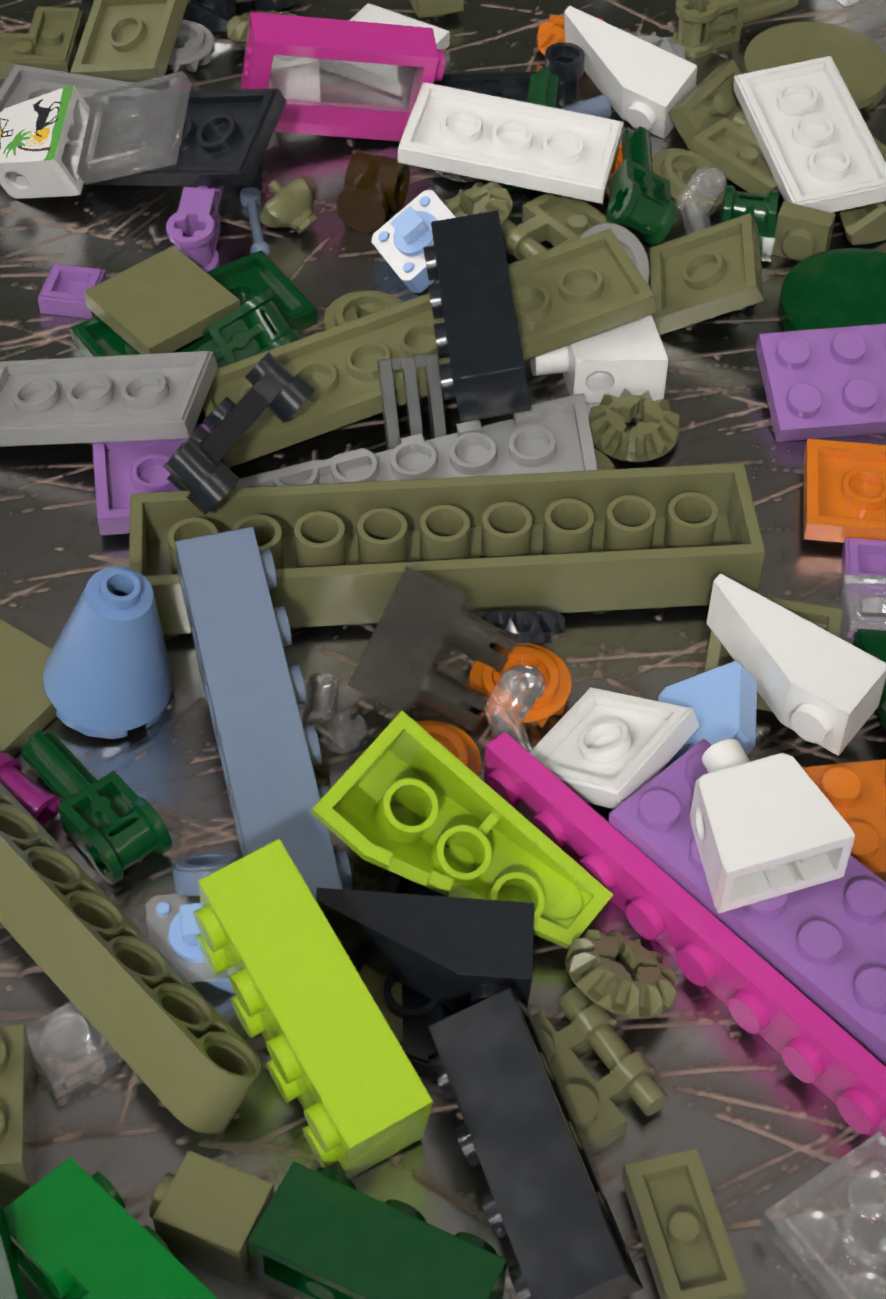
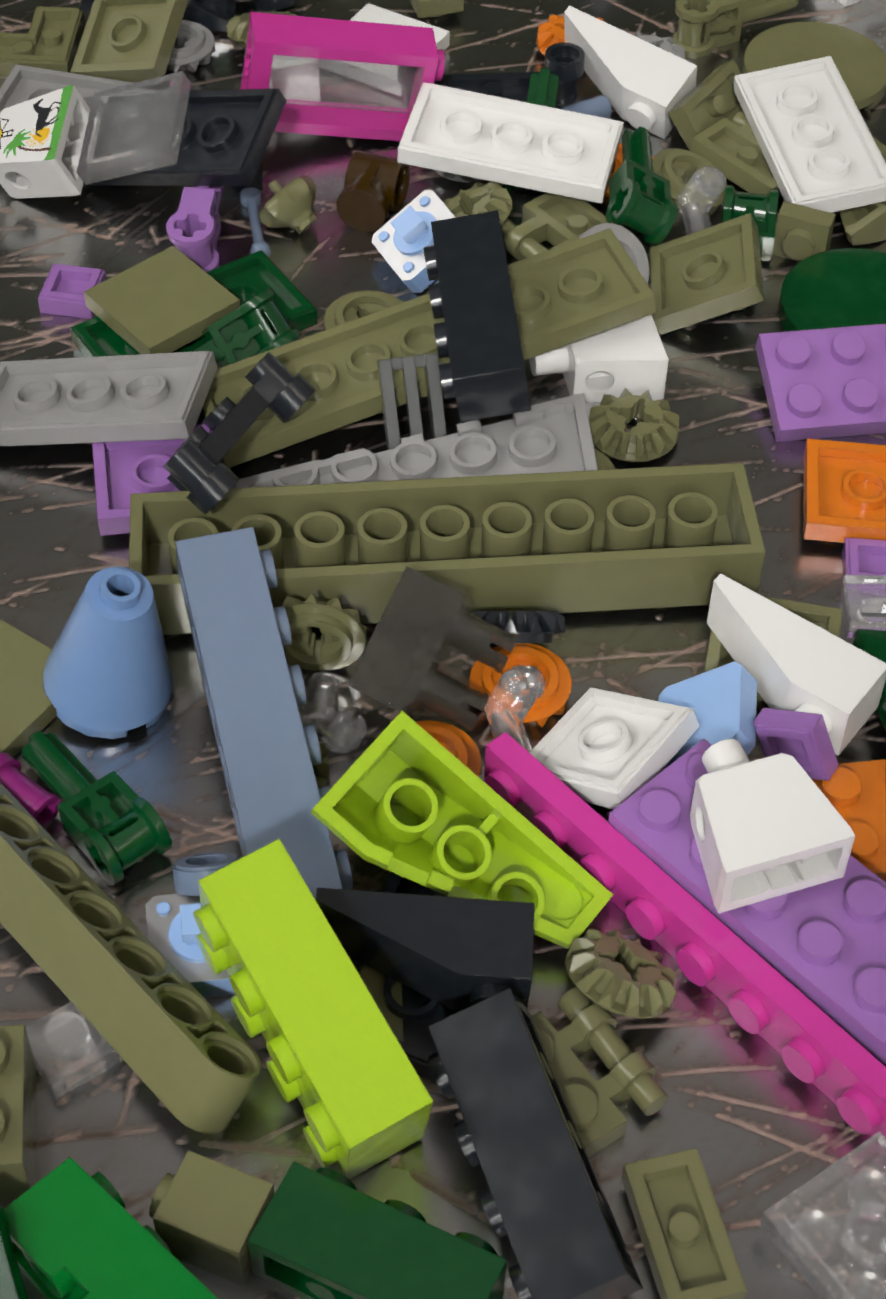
(341, 637): none -> olive gear
(800, 736): none -> medium lavender tile

